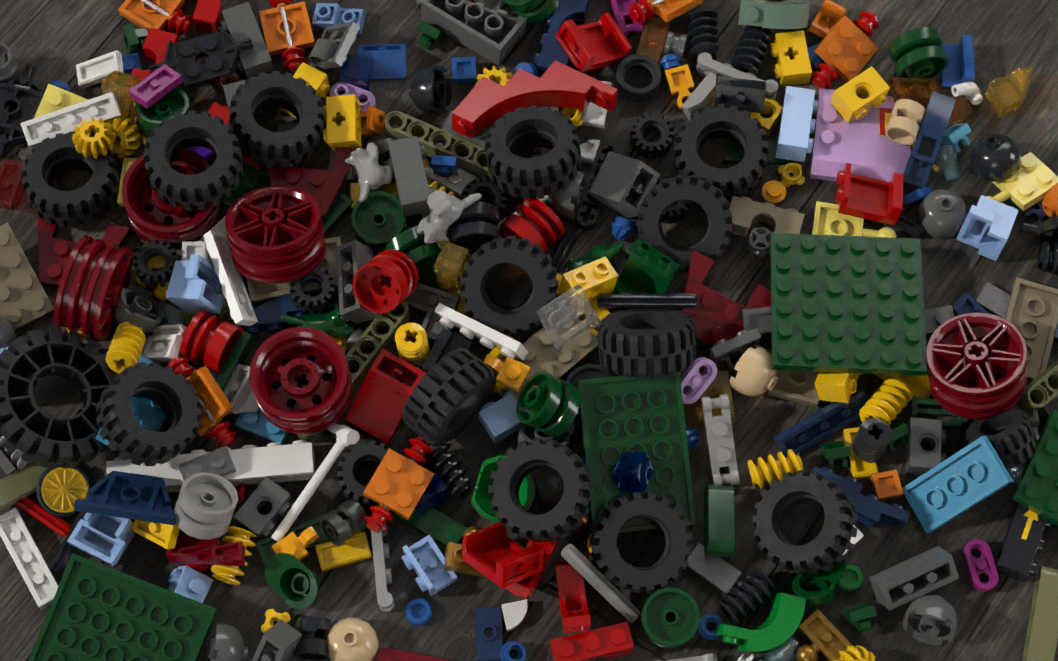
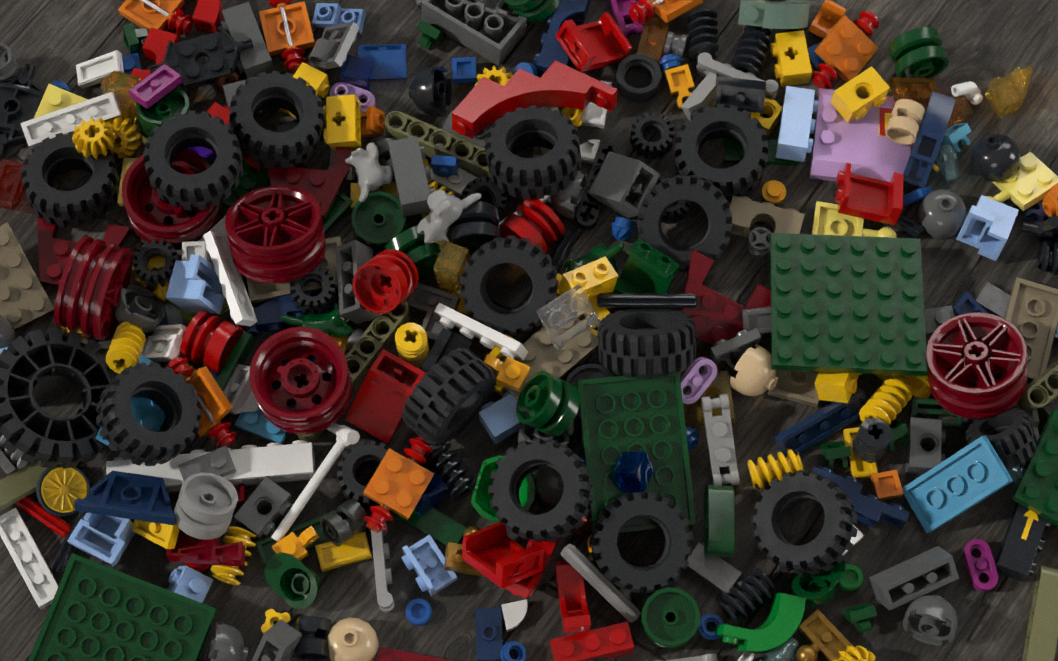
(795, 169): yellow plate -> none
(960, 63): blue panel -> none

